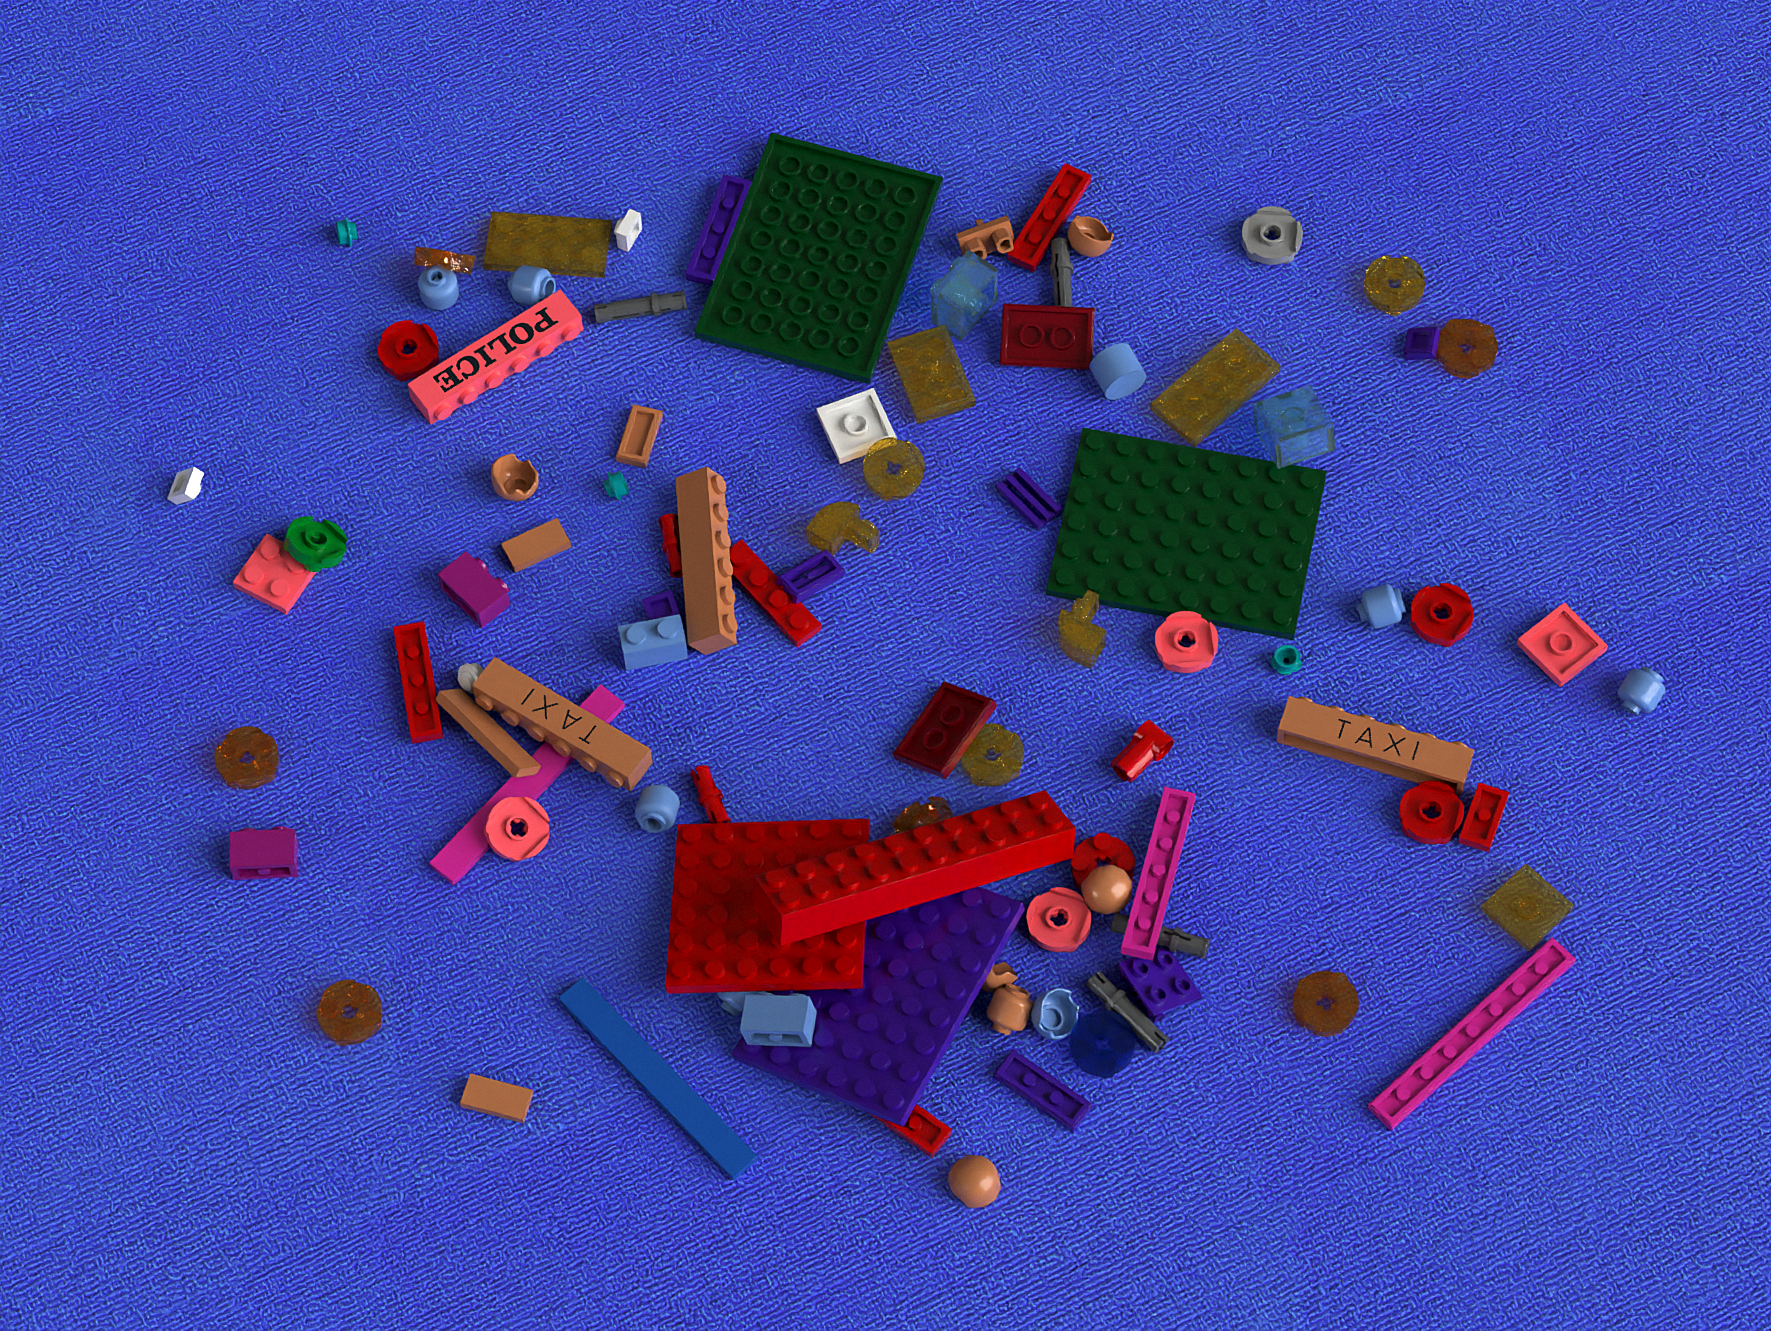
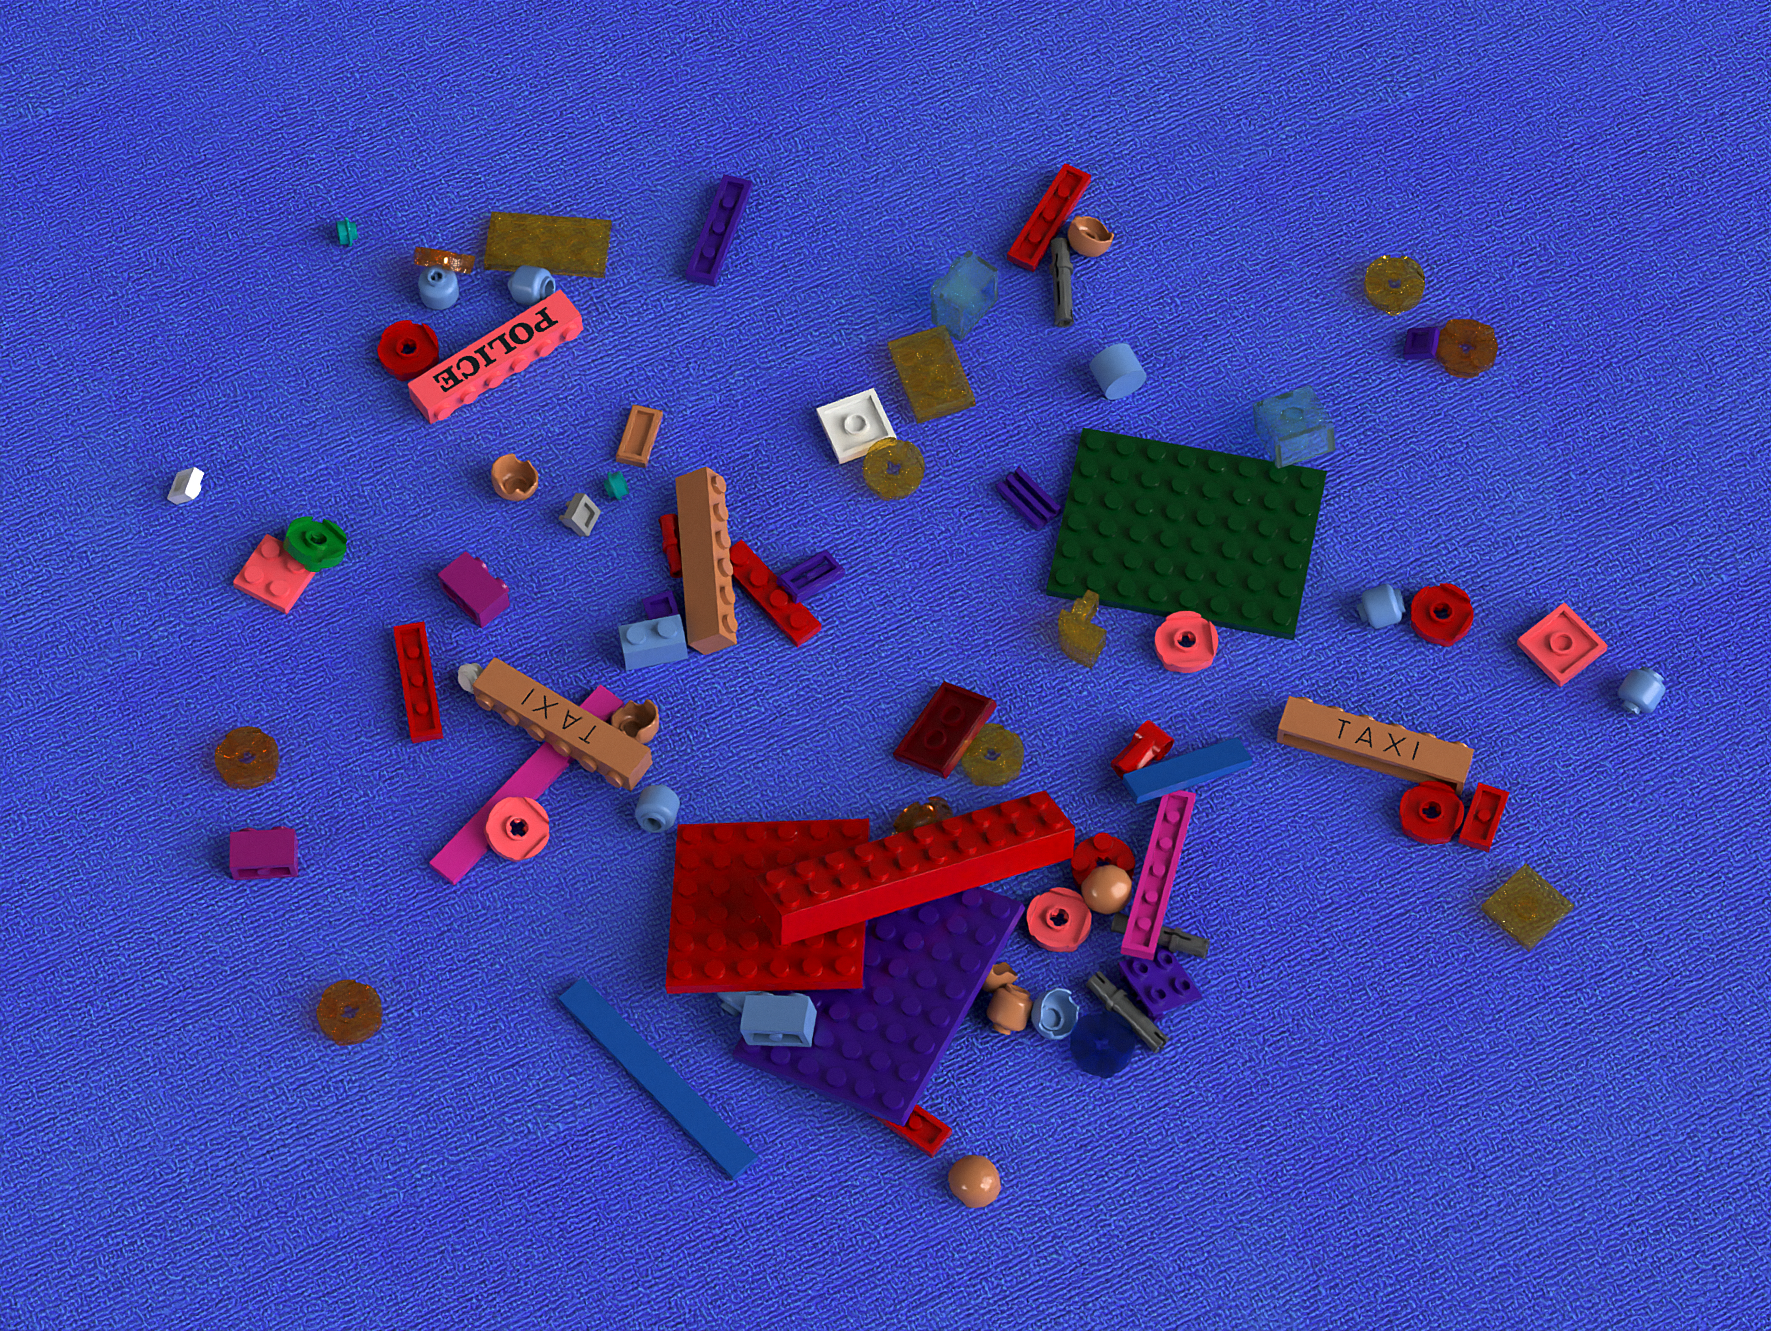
(487, 732): nougat tile -> none
(496, 1098): nougat tile -> none
(536, 545): nougat tile -> none
(580, 514): none -> light grey tile
(628, 229): white plate -> none
(637, 720): none -> nougat hair
(642, 306): dark grey pin -> none
(709, 795): red pin -> none
(819, 258): dark green plate -> none
(841, 522): clear yellow brick -> none
(987, 237): nougat hips -> none
(1043, 1090): dark purple tile -> none
(1047, 336): dark red tile -> none
(1187, 770): none -> blue tile
(1215, 387): clear yellow plate -> none
(1271, 251): light grey plate -> none
(1286, 652): teal plate -> none
(1334, 987): clear orange plate -> none
(1471, 1033): dark pink tile -> none

